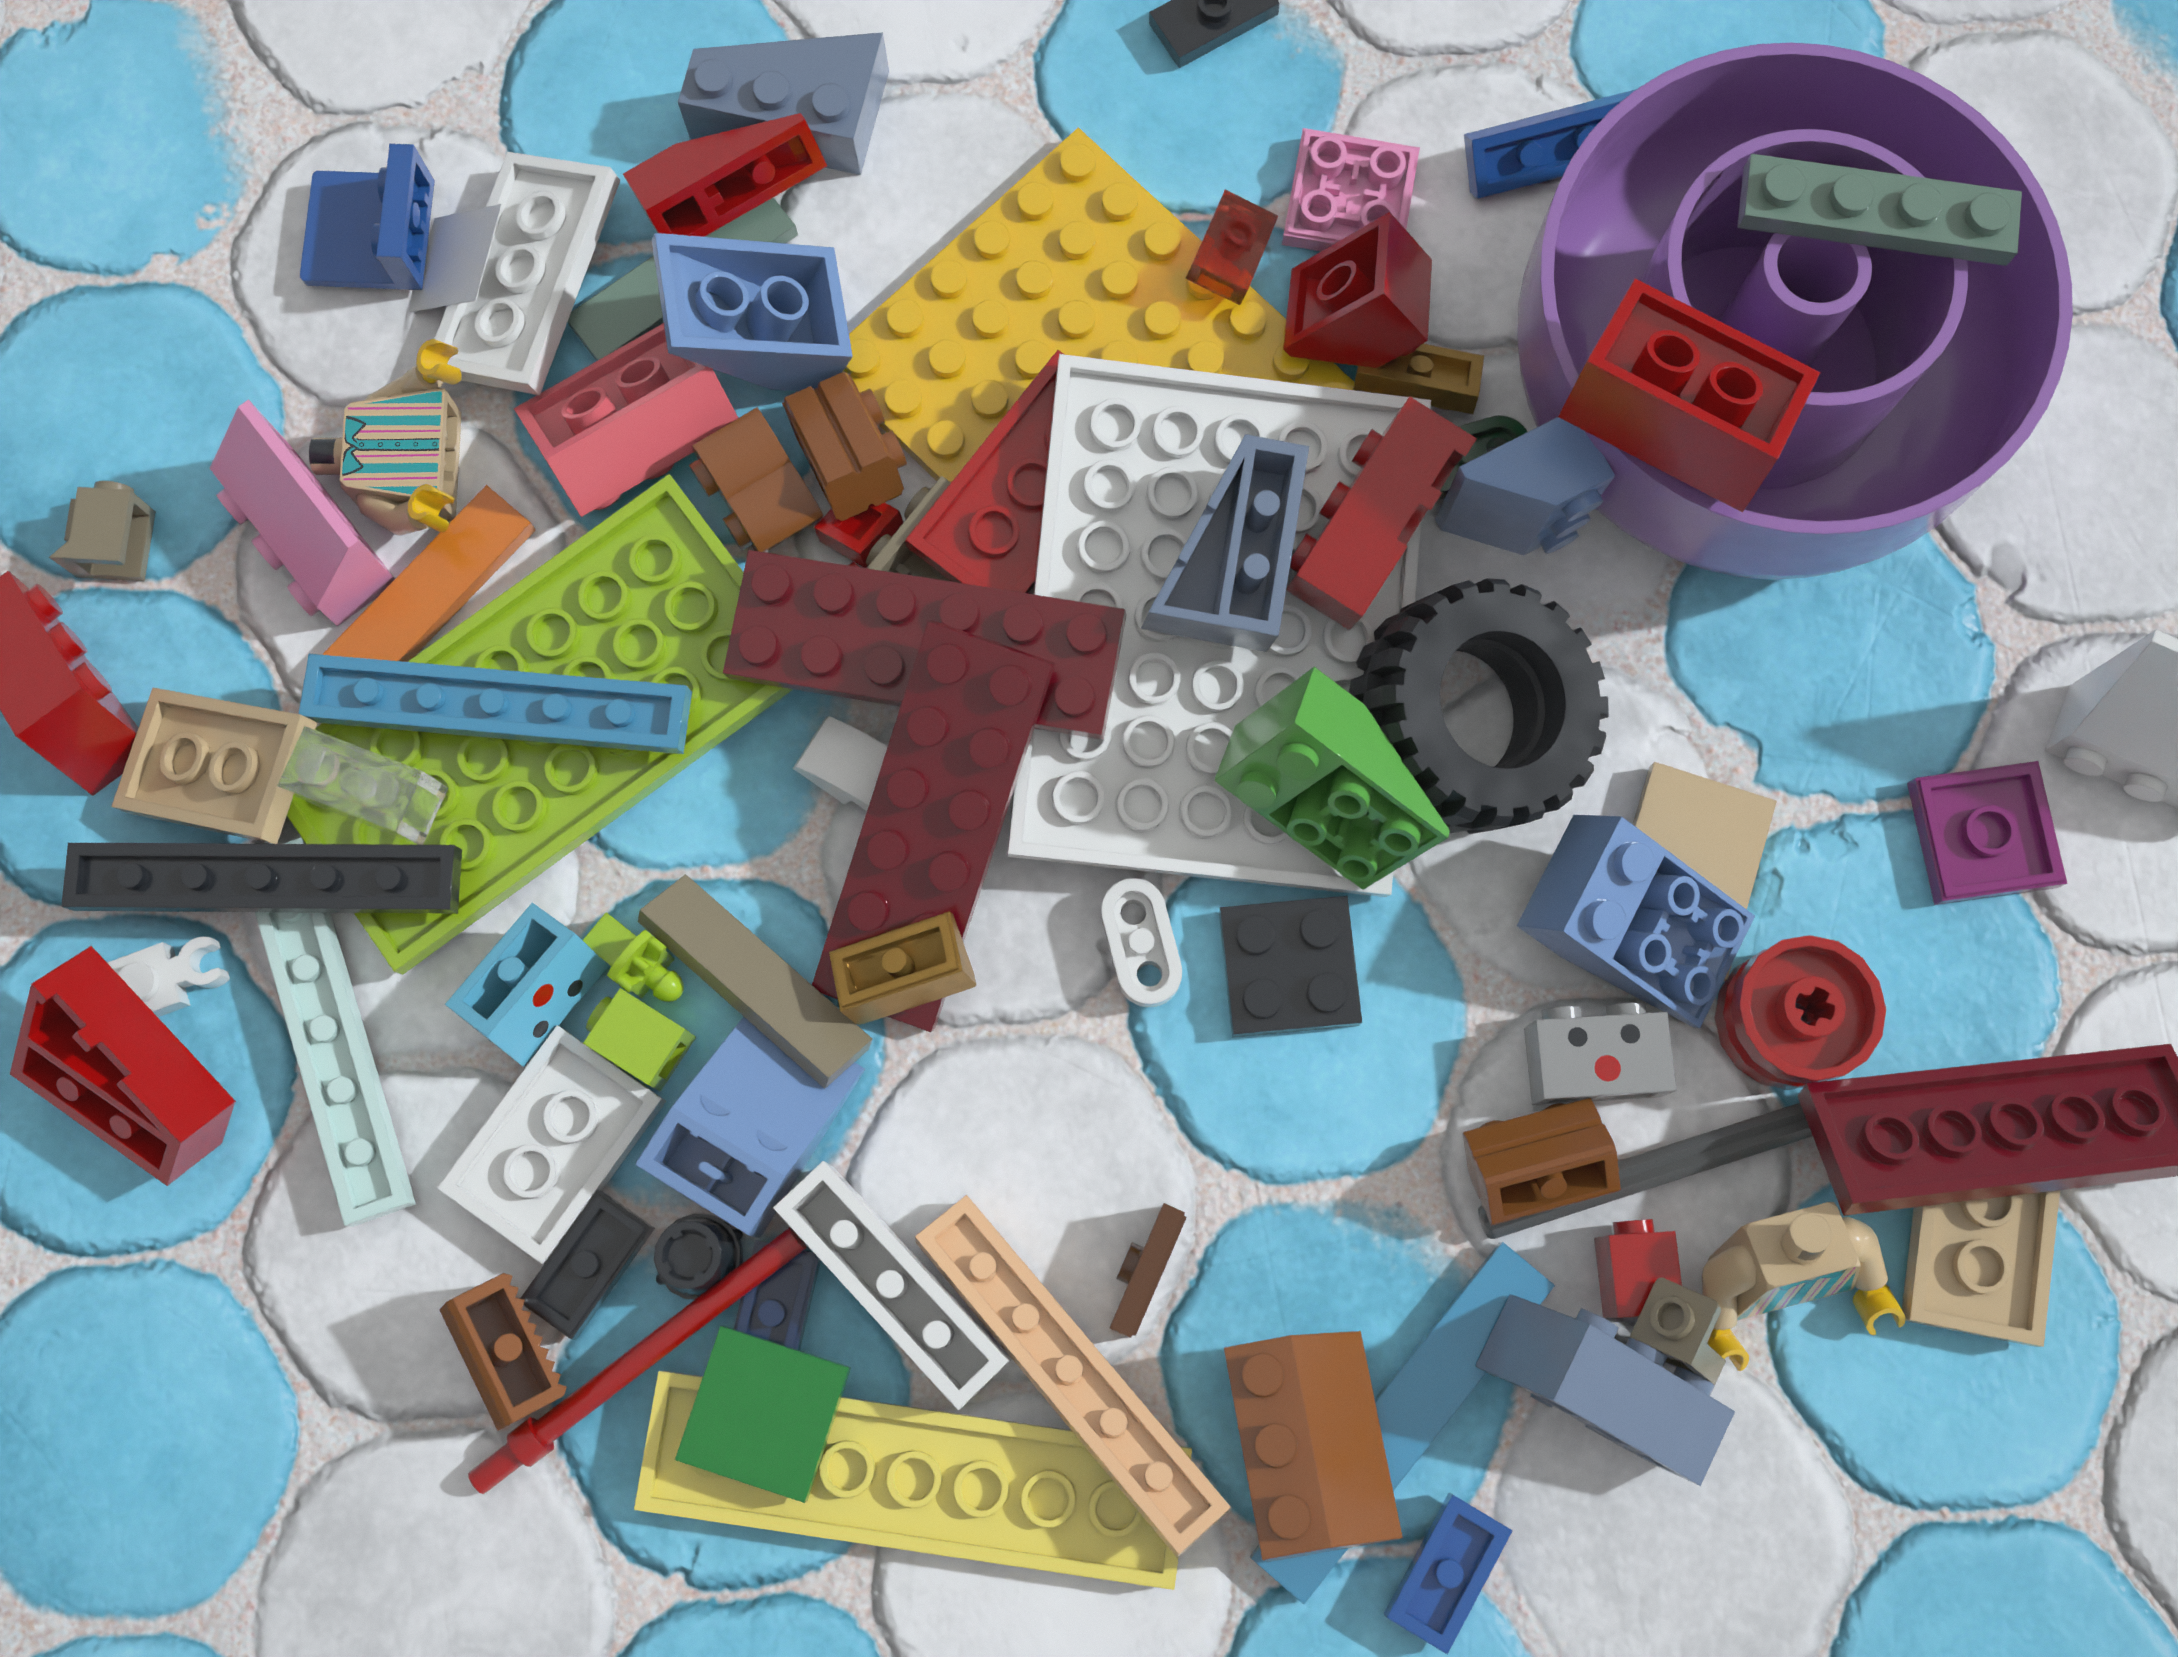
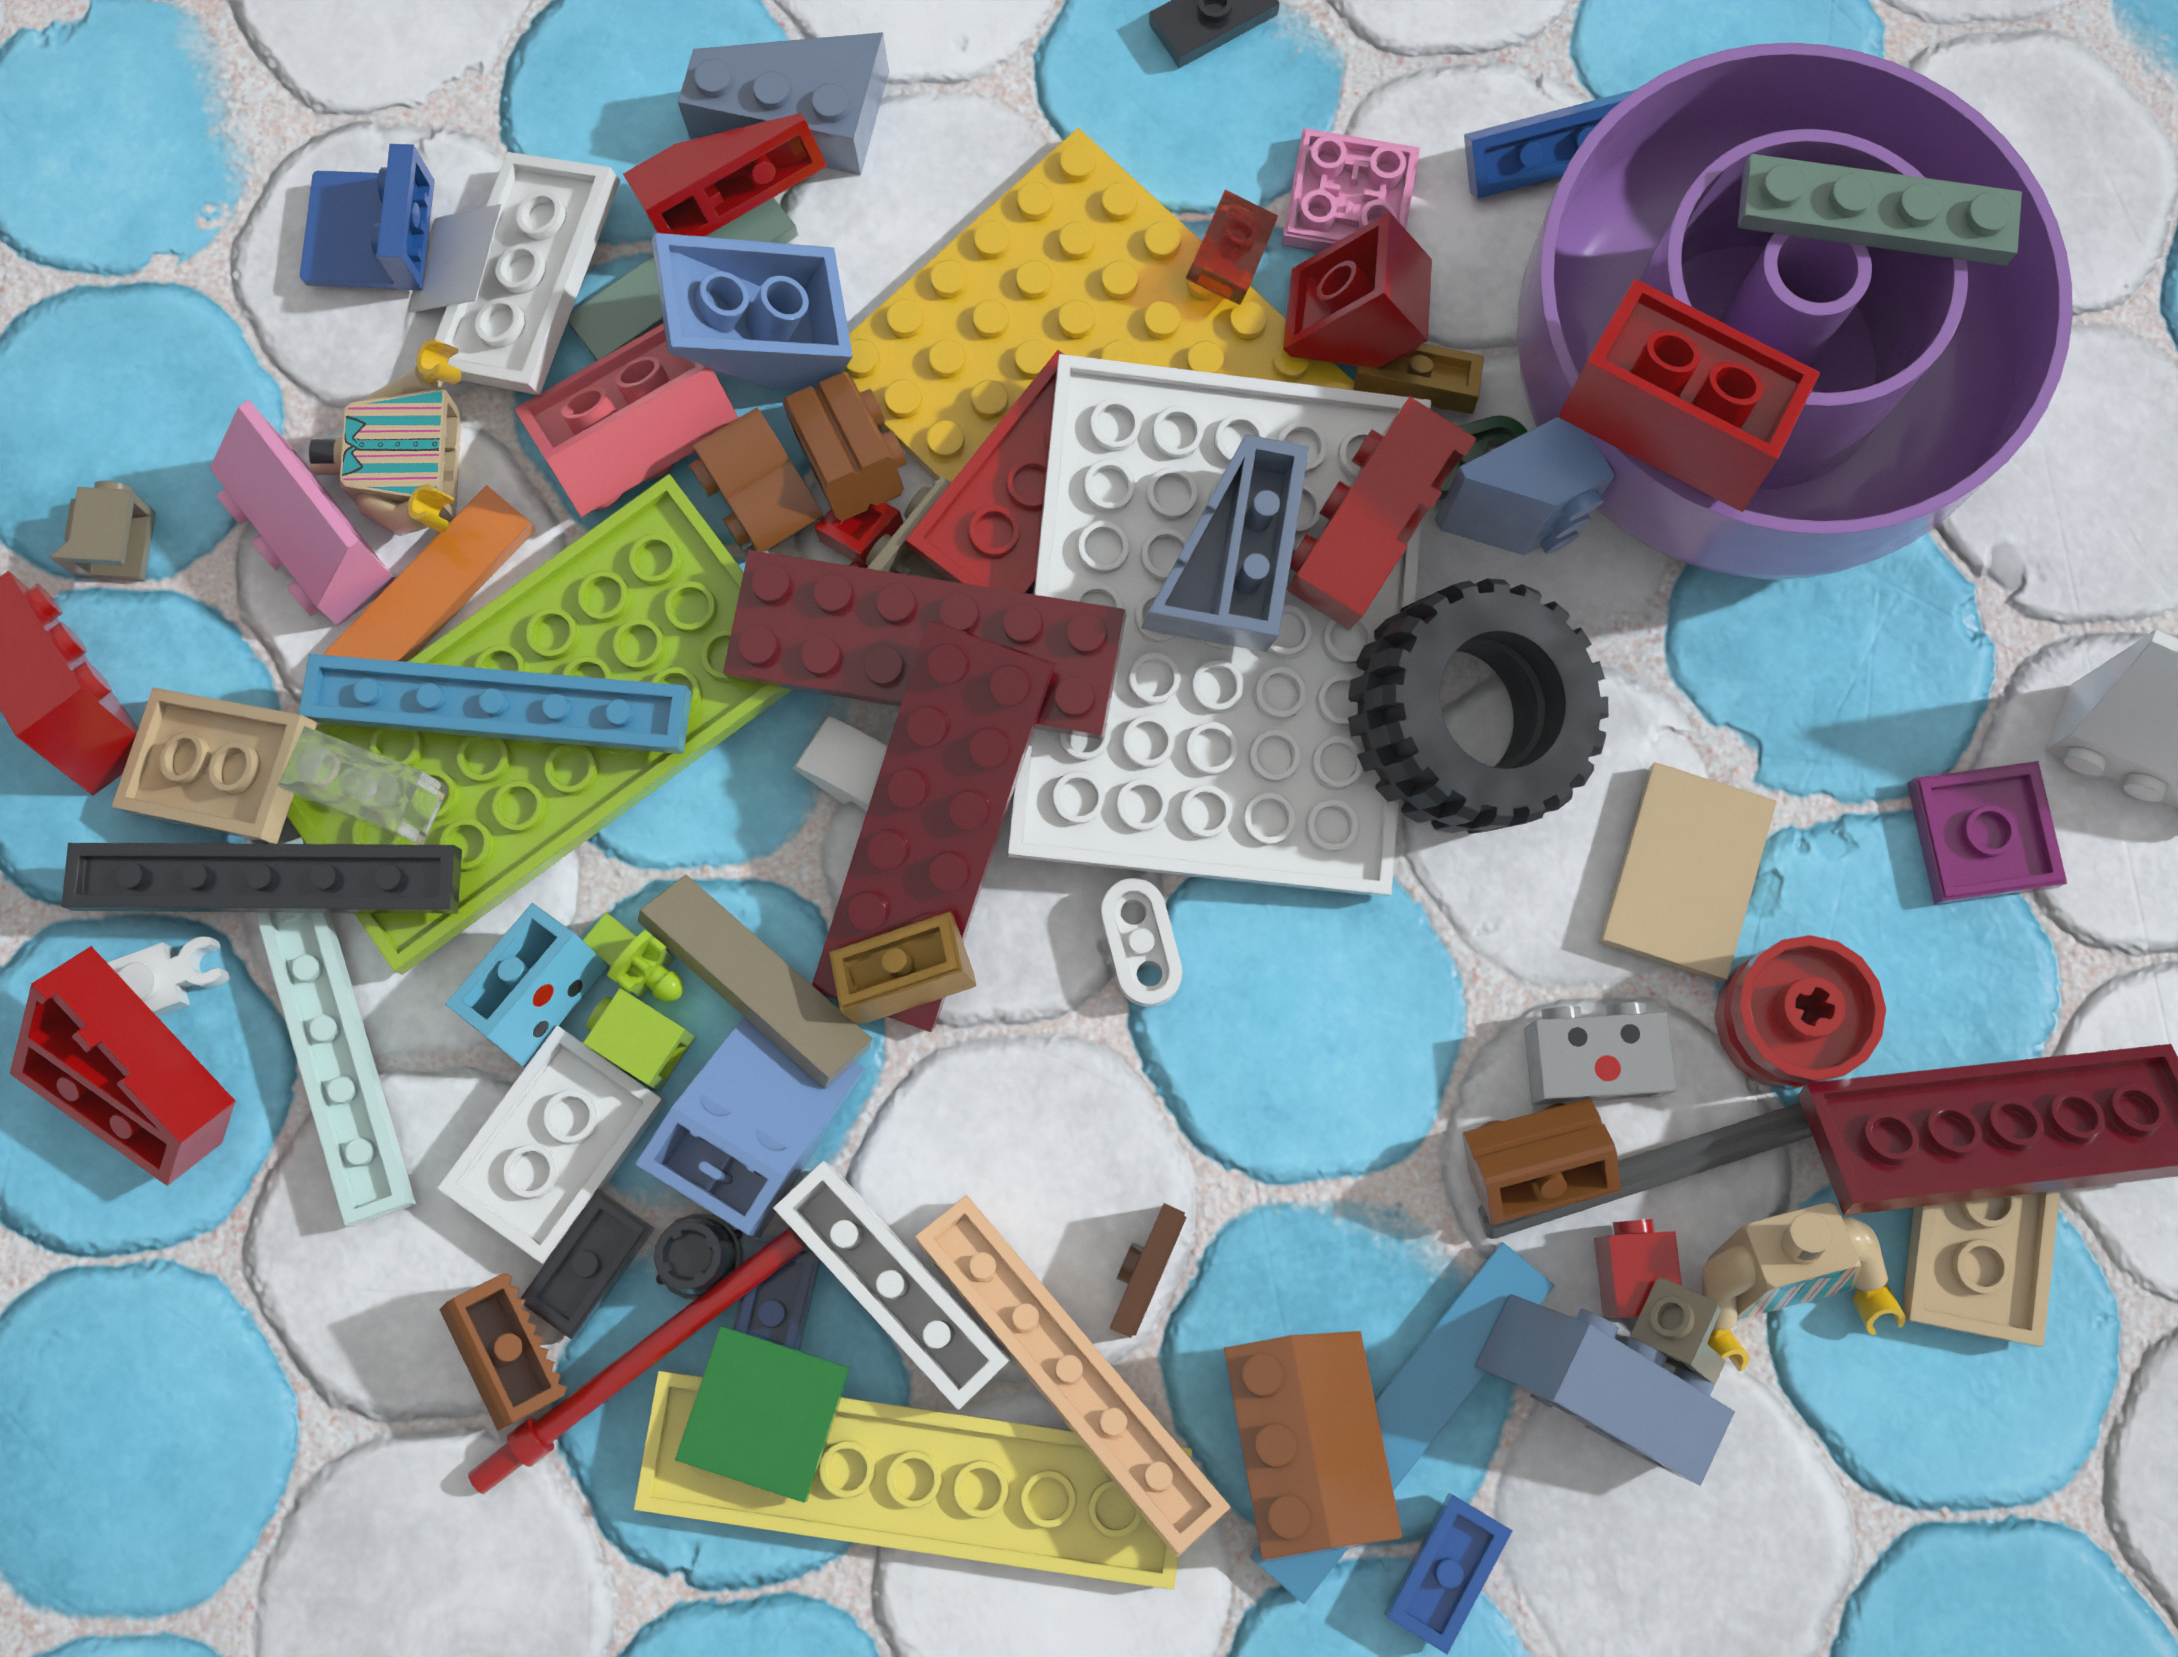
(1290, 966): black plate -> none
(1330, 780): bright green slope -> none
(1636, 917): medium blue slope -> none

